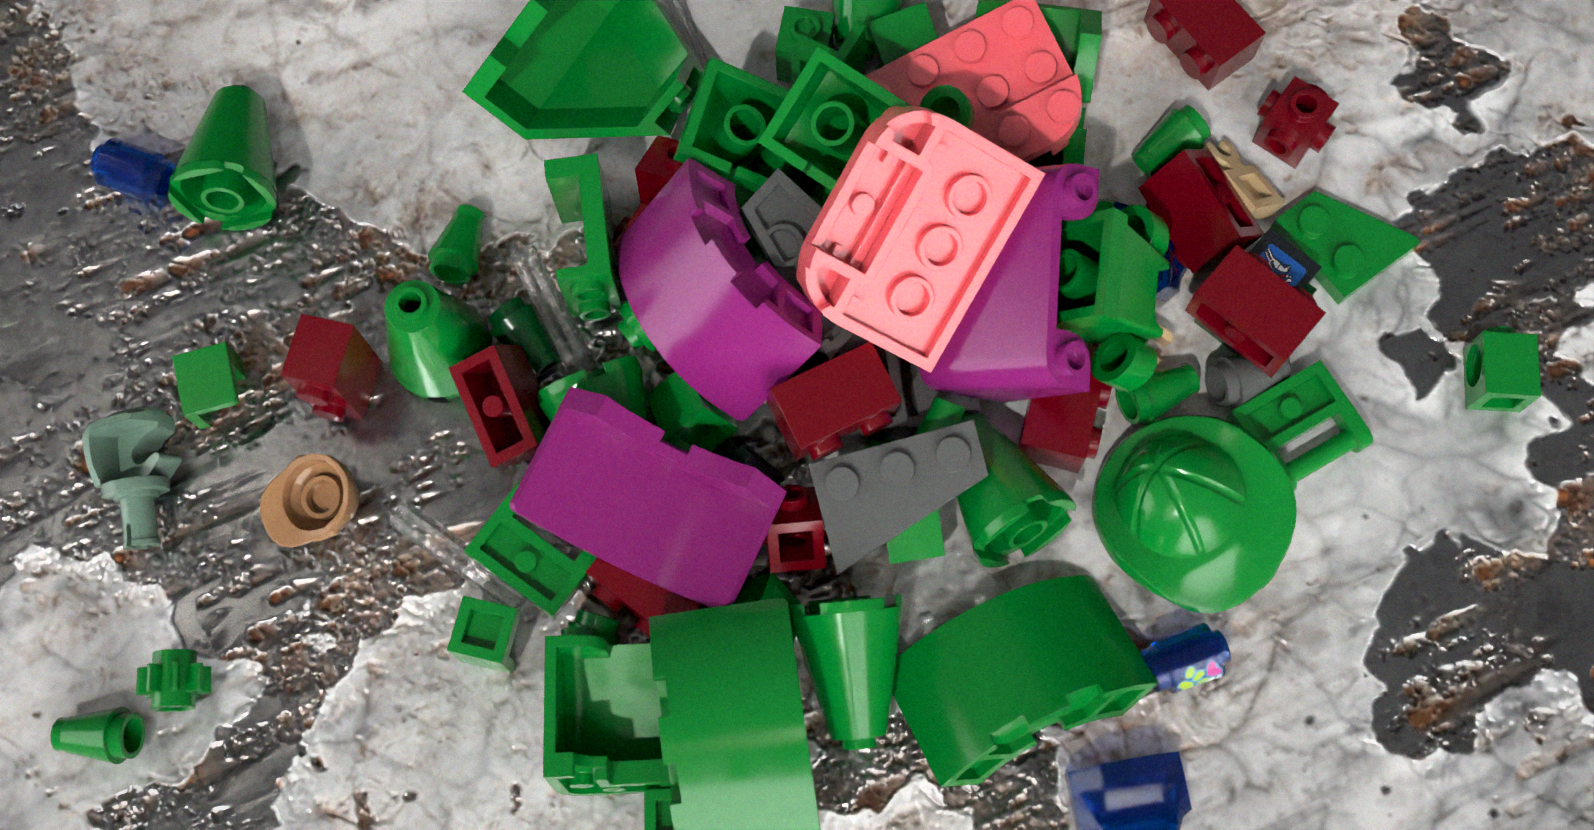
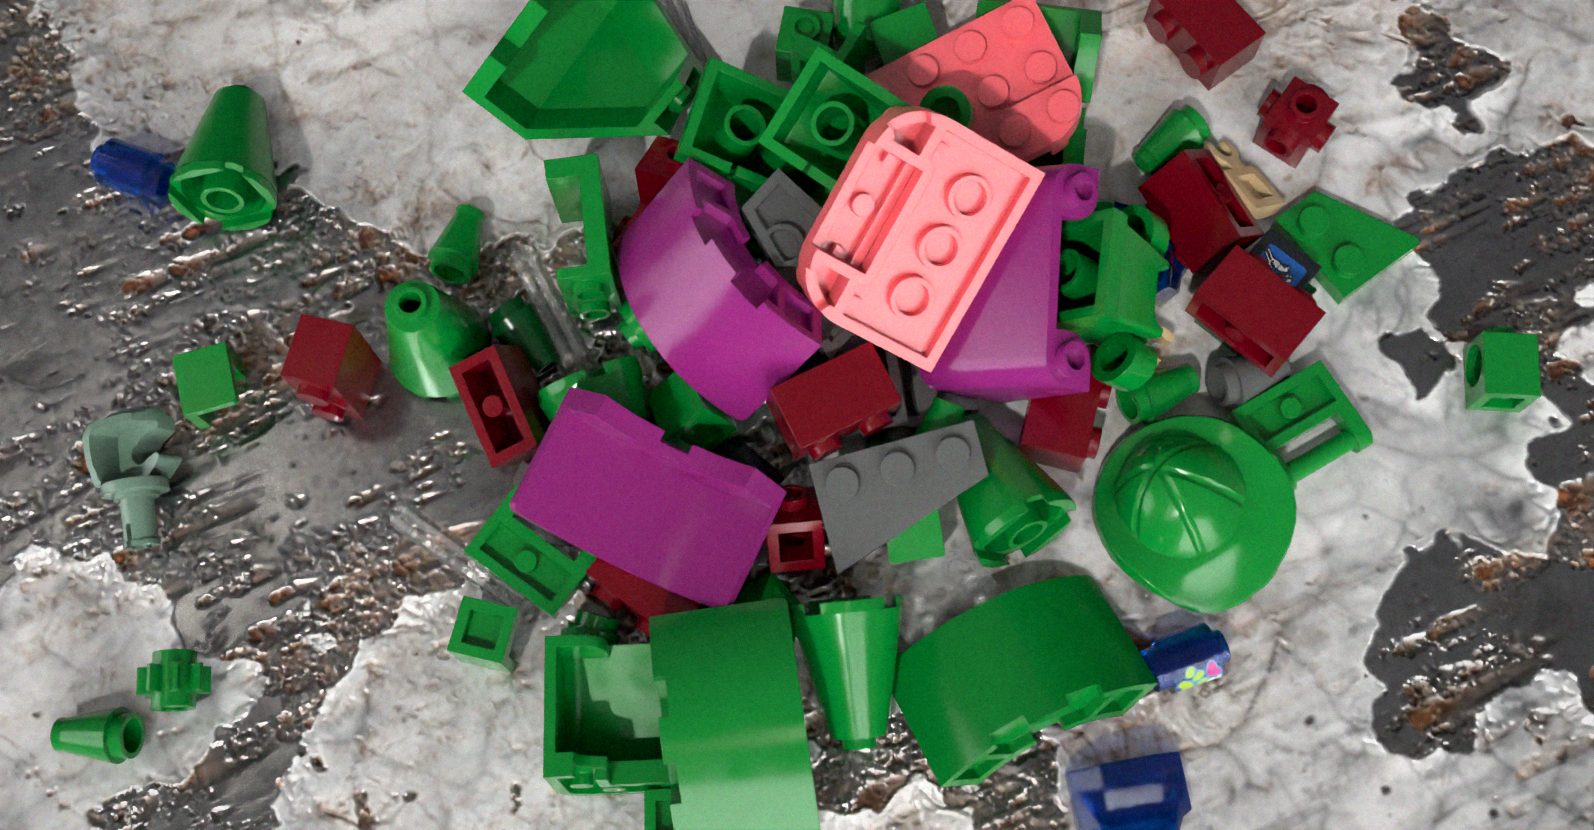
(309, 500): medium nougat hat -> none

